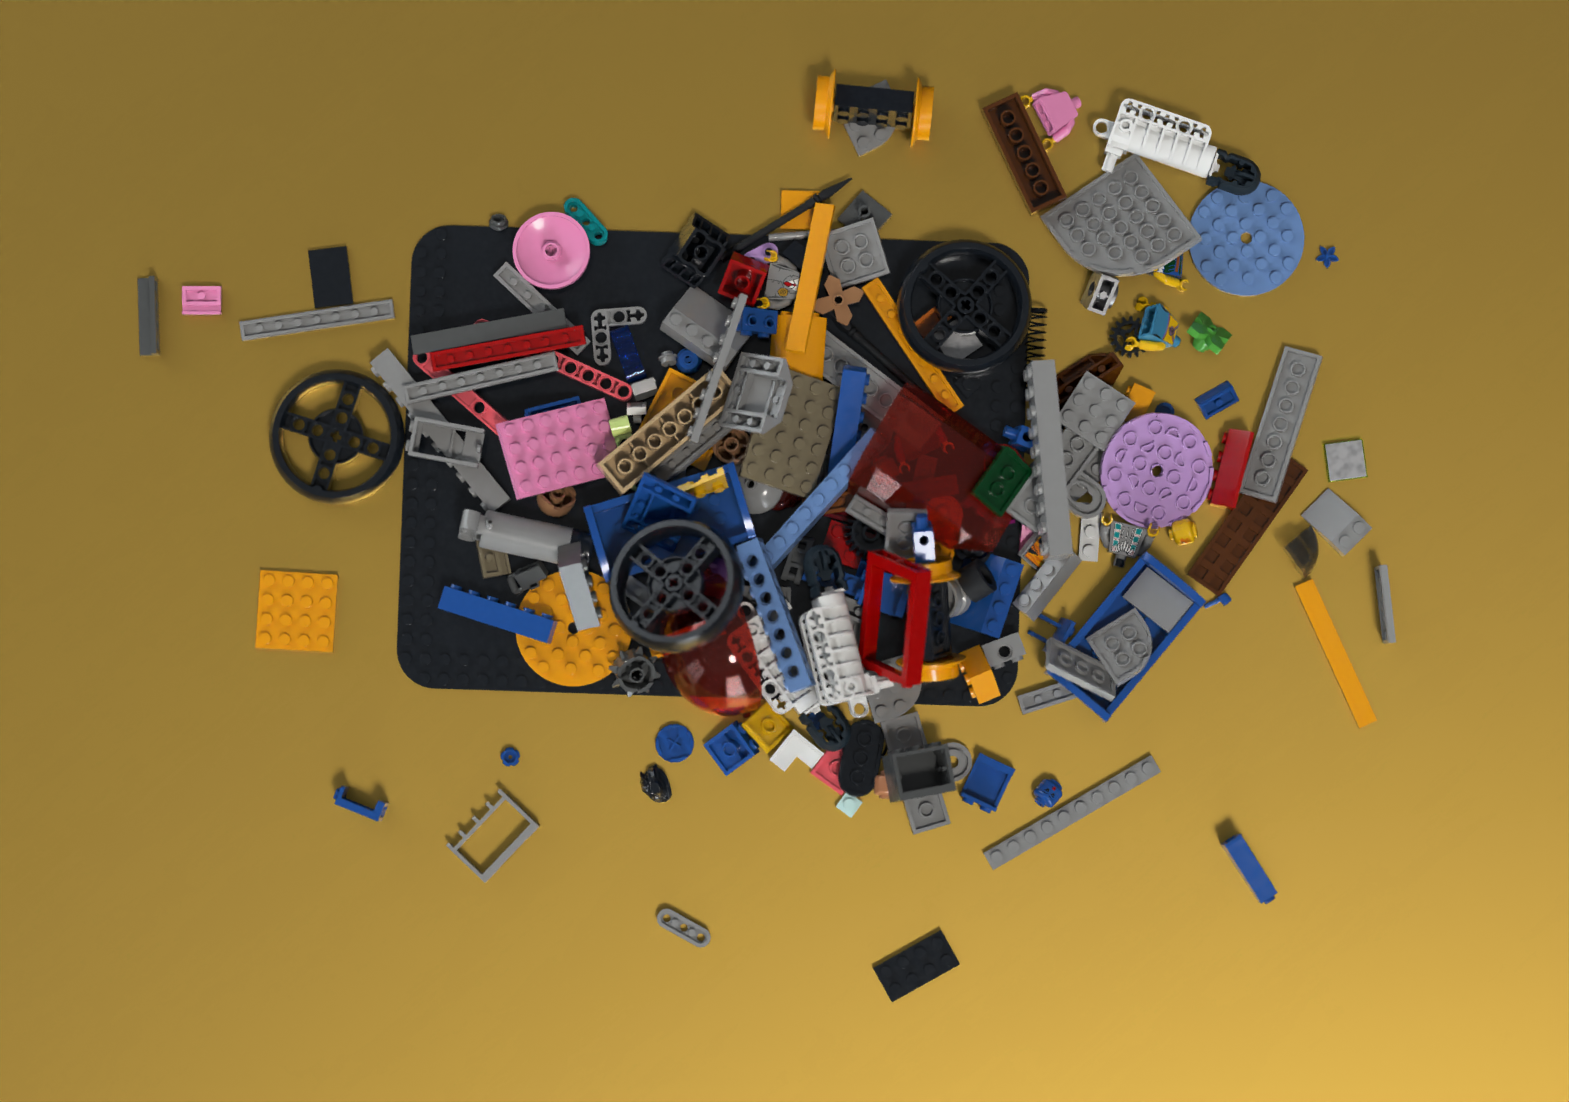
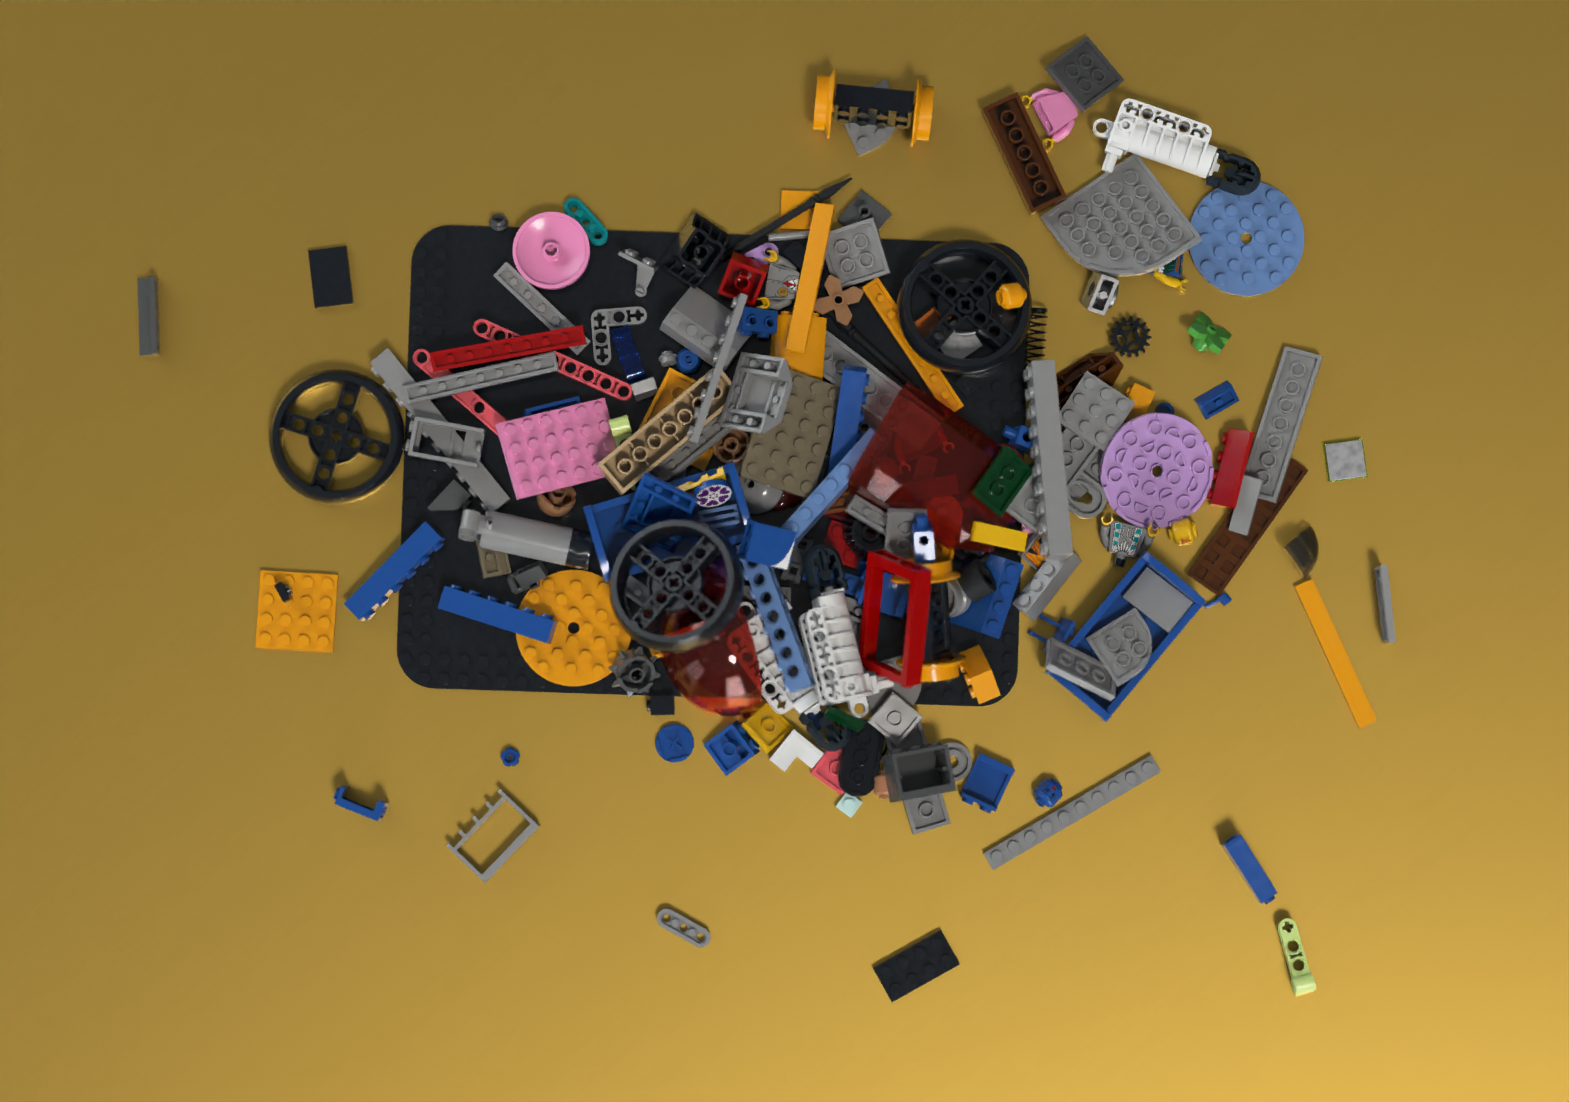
(201, 300): bright pink plate -> none
(284, 591): none -> black plate
(317, 320): light grey tile -> none
(395, 571): none -> blue brick
(451, 499): none -> dark grey slope
(488, 331): dark grey tile -> none
(578, 586): wedge -> none
(637, 409): white tile -> none
(645, 269): none -> light grey plate
(656, 784): black hat -> none
(661, 705): none -> black brick
(713, 493): none -> tile
(719, 509): none -> medium blue tile
(767, 544): none -> blue panel
(844, 718): none -> dark green tile
(895, 718): none -> light grey tile
(998, 536): none -> yellow tile
(1011, 295): none -> light orange head
(1014, 644): light grey brick -> none
(1044, 698): light grey plate -> none
(1084, 74): none -> dark grey plate
(1089, 538): white plate -> none
(1157, 328): torso -> none
(1246, 504): none -> light grey tile
(1303, 980): none -> yellowish green piece
(1327, 256): blue plant -> none
(1336, 522): light grey slope -> none

